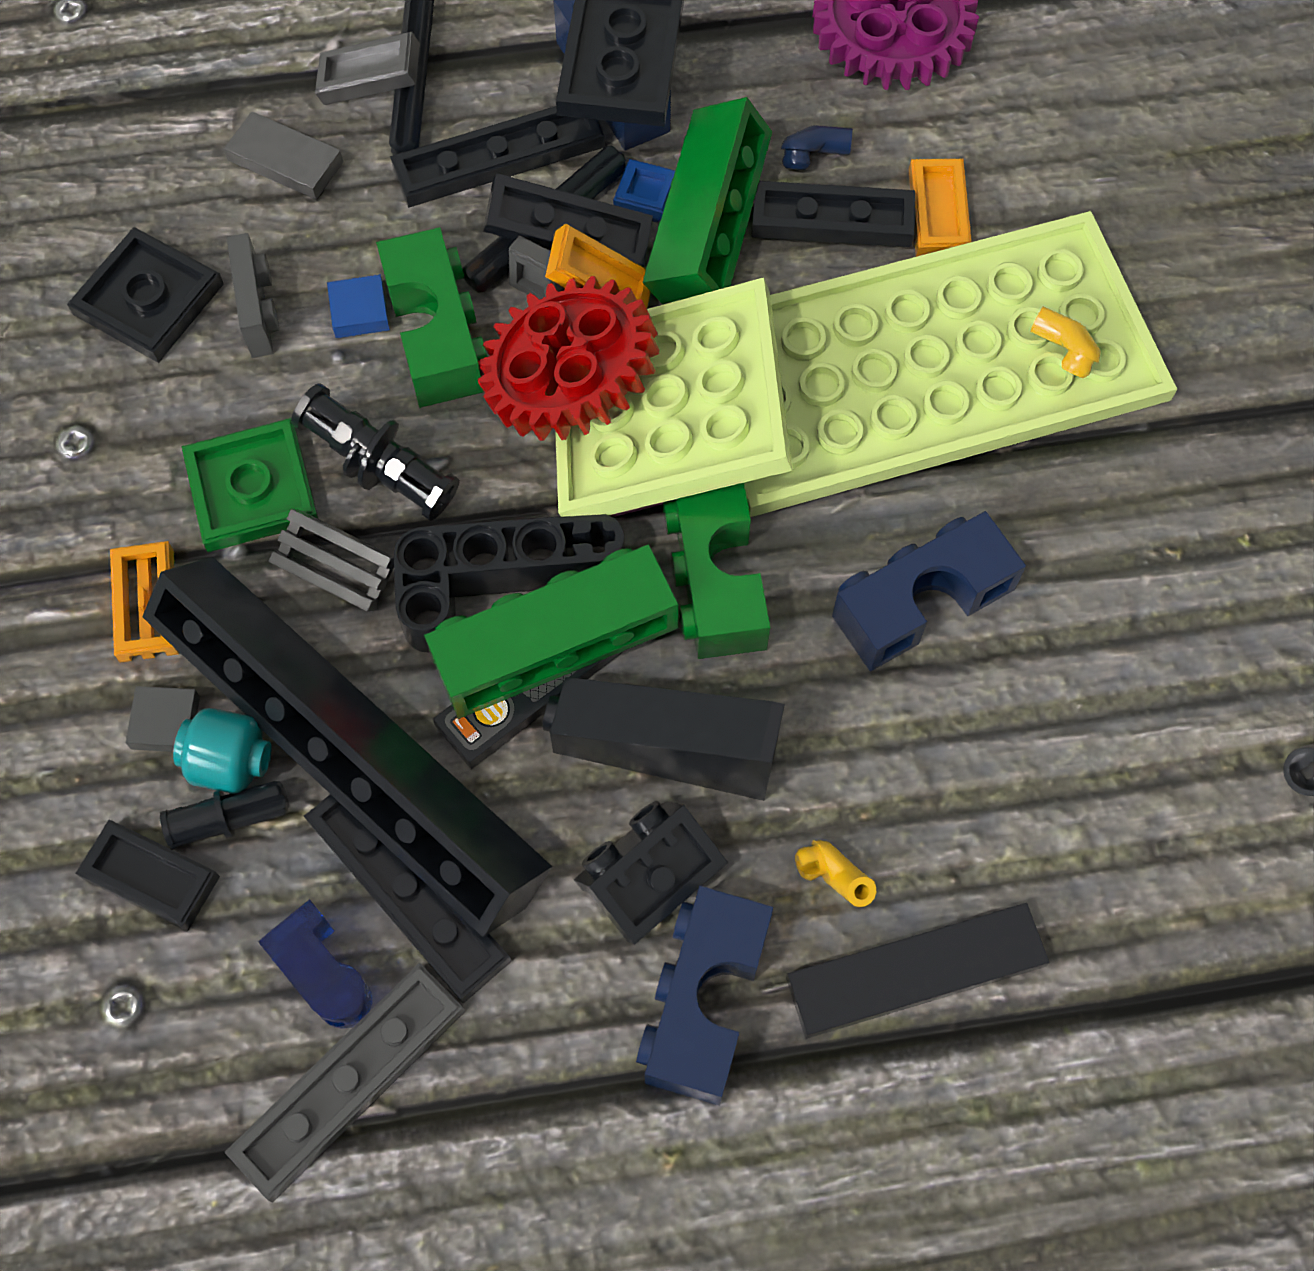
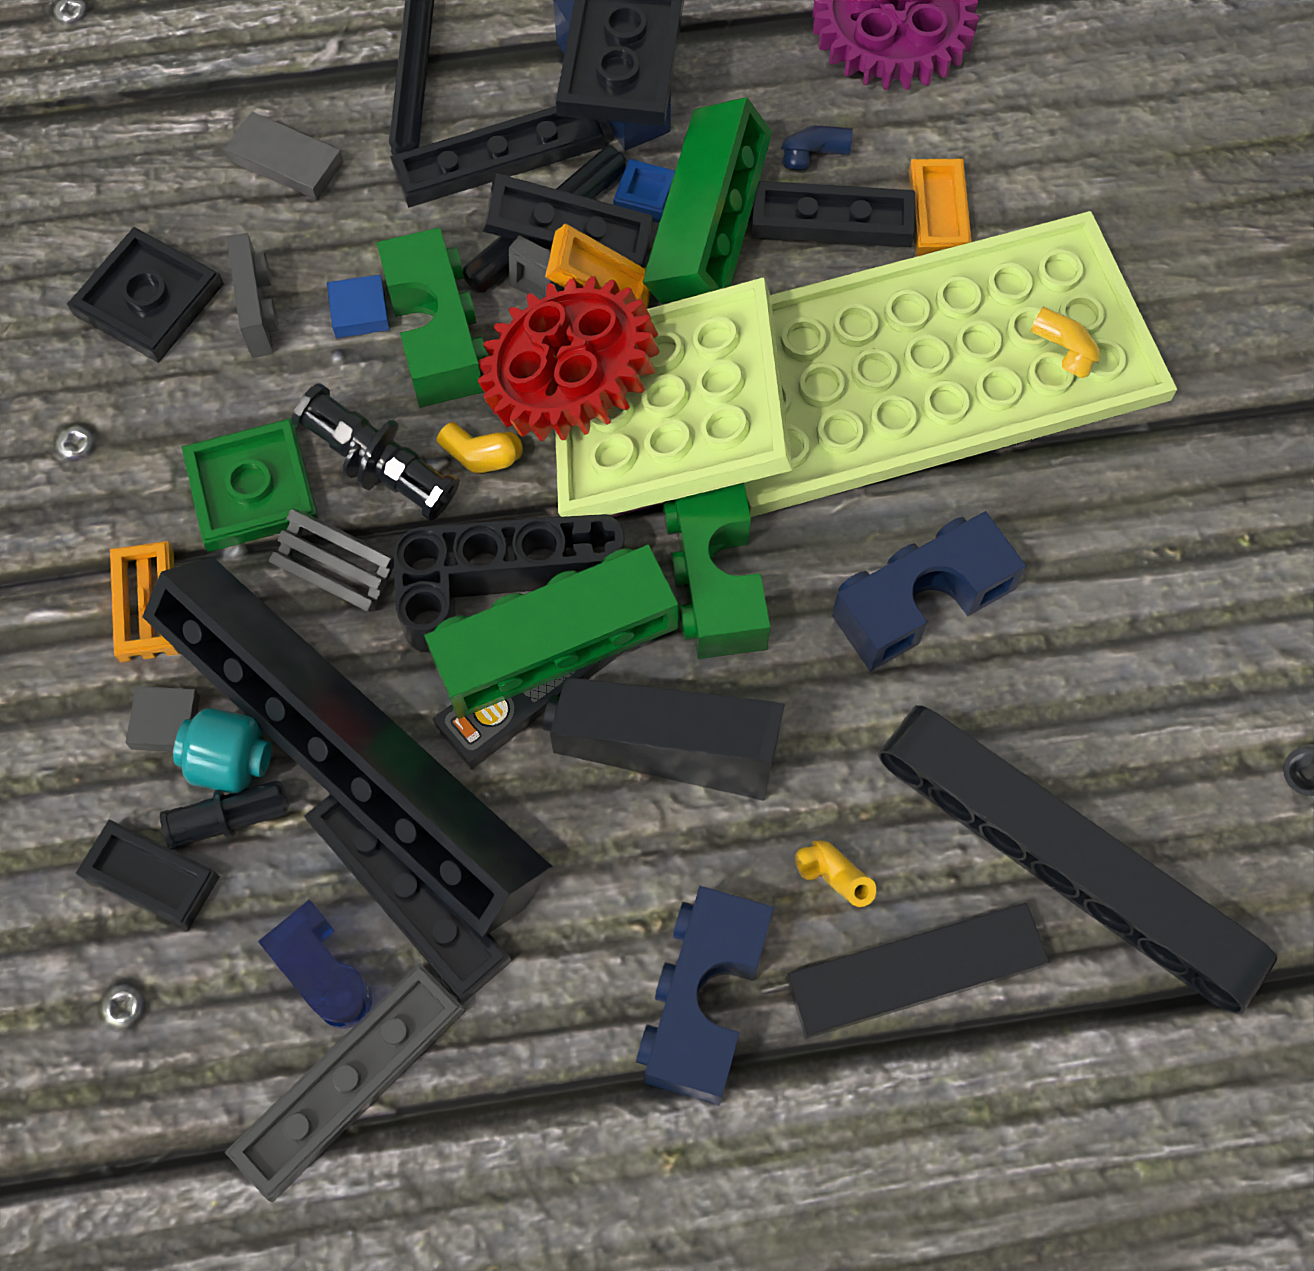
(367, 68): flat silver tile -> none
(483, 452): none -> yellow arm
(650, 868): black bracket -> none
(1079, 860): none -> black beam

